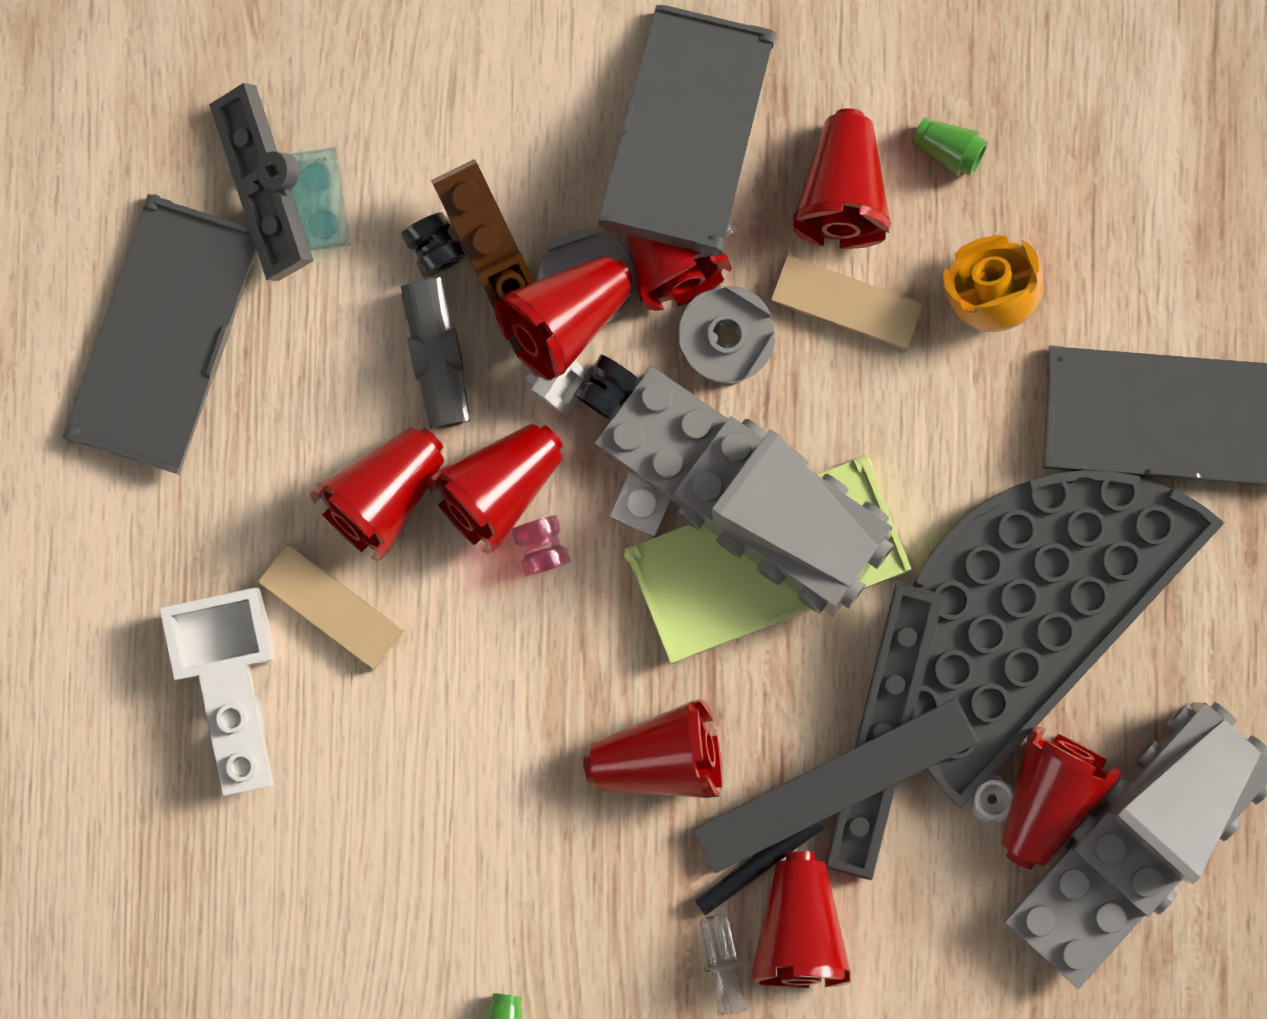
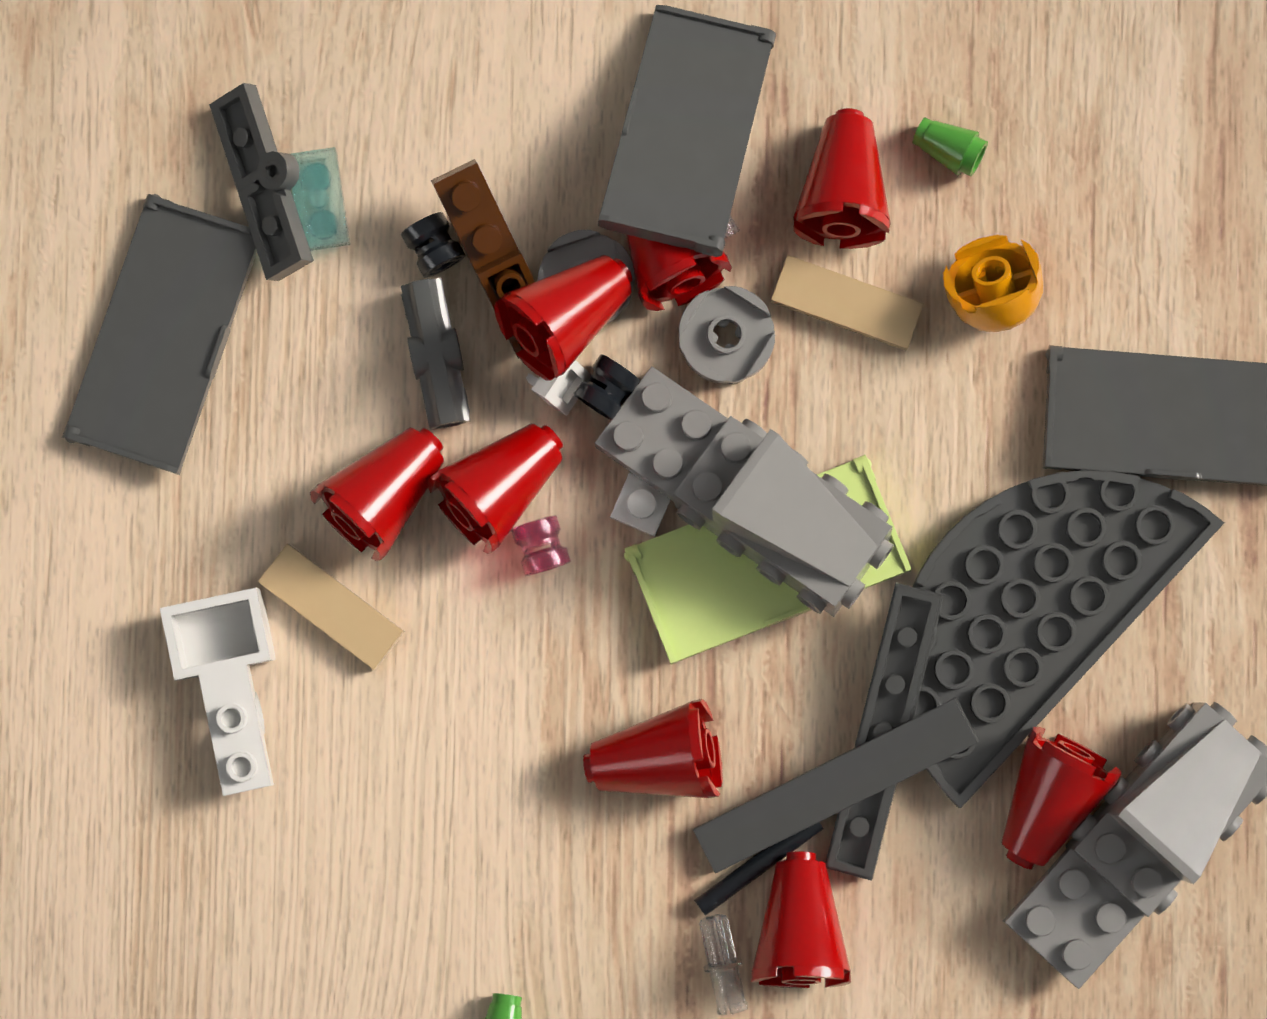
(997, 811): white plate -> none

